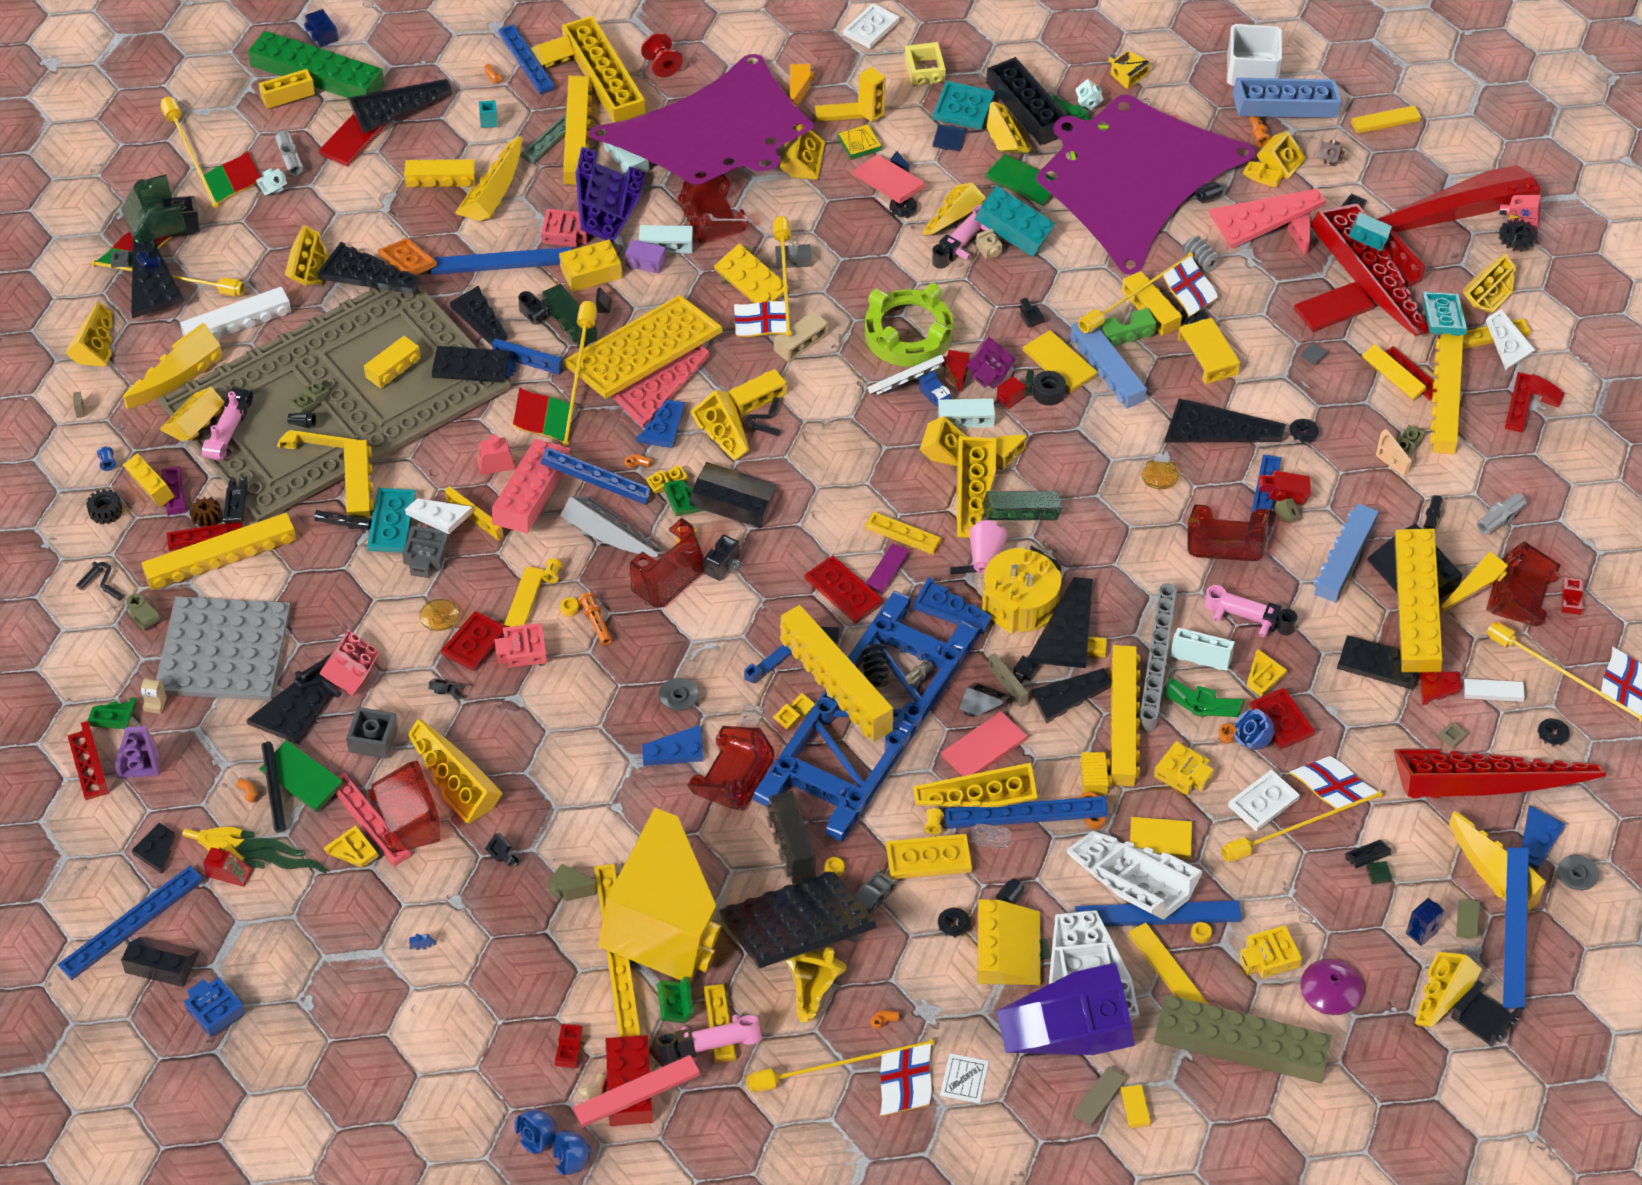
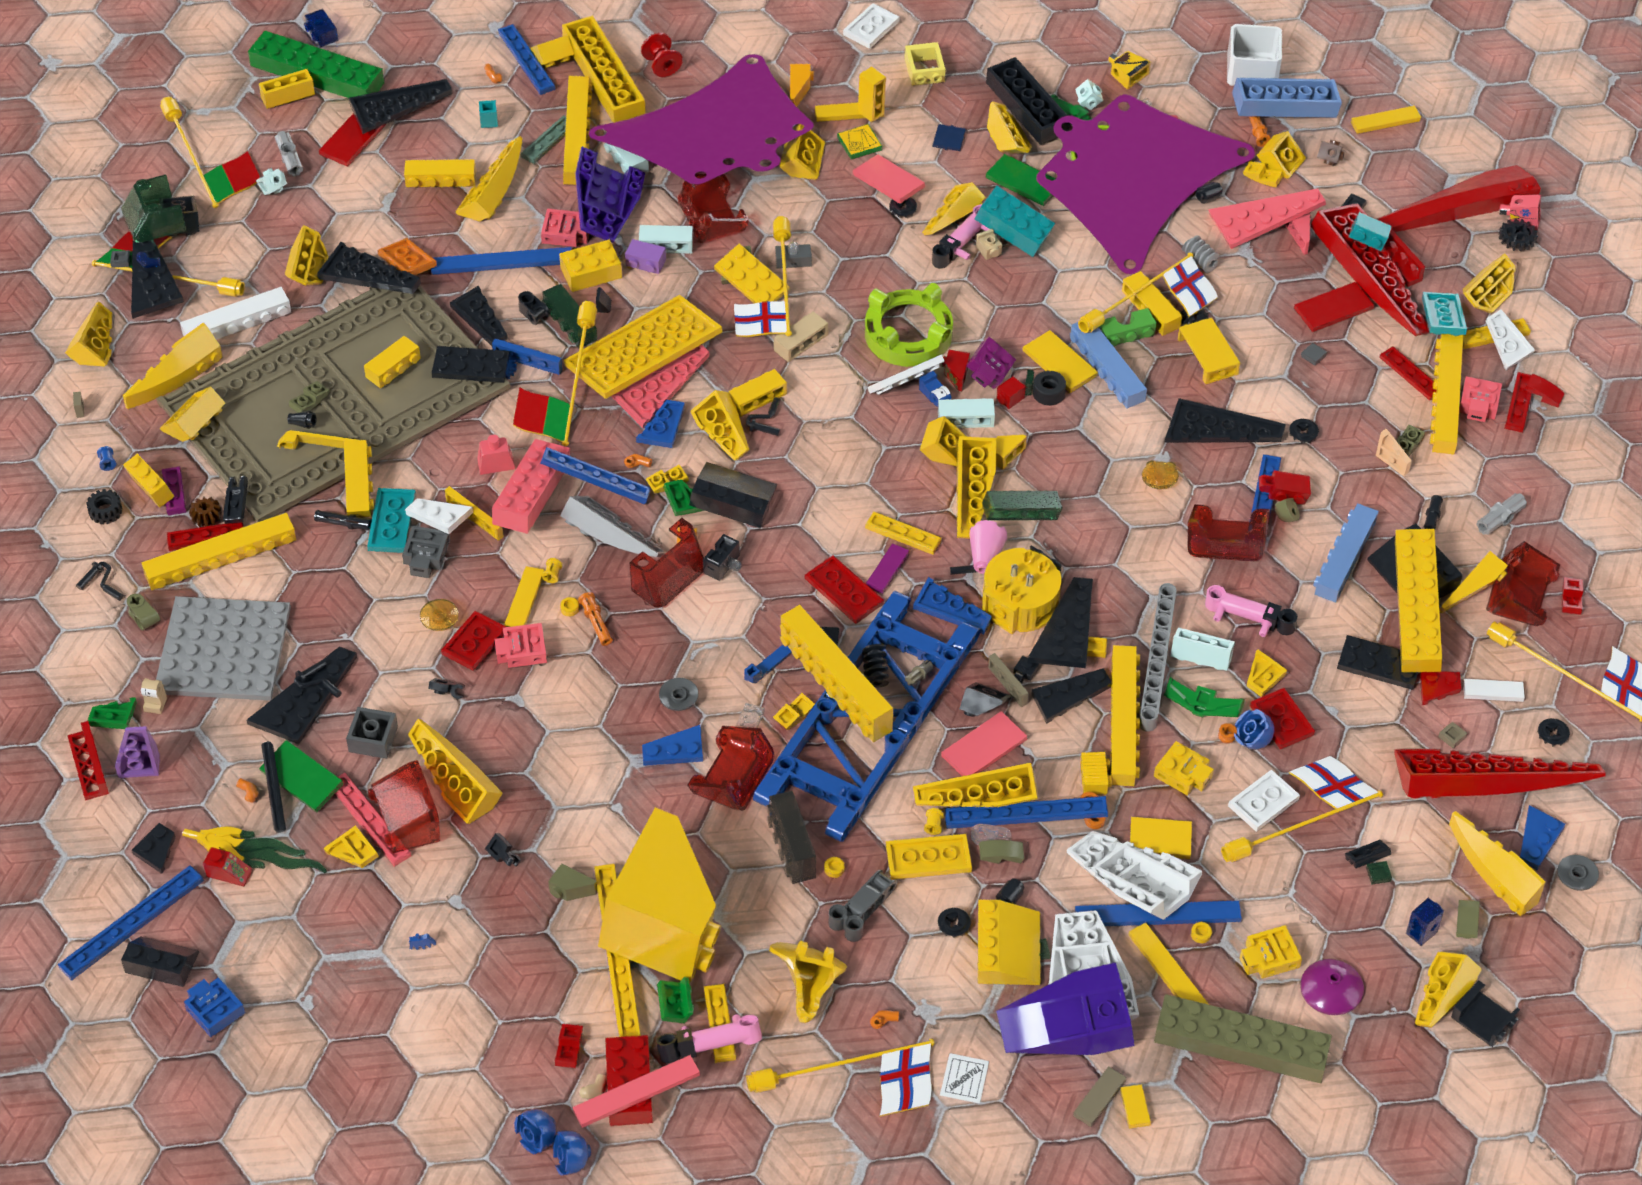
(234, 411): bright pink piece -> none
(350, 663): coral slope -> none
(797, 919): black plate -> none
(898, 160): dark blue piece -> none
(963, 105): teal plate -> none
(996, 850): none -> olive slope
(1030, 314): black plate -> none
(1394, 372): yellow tile -> none
(1480, 399): none -> coral piece
(1516, 928): blue tile -> none

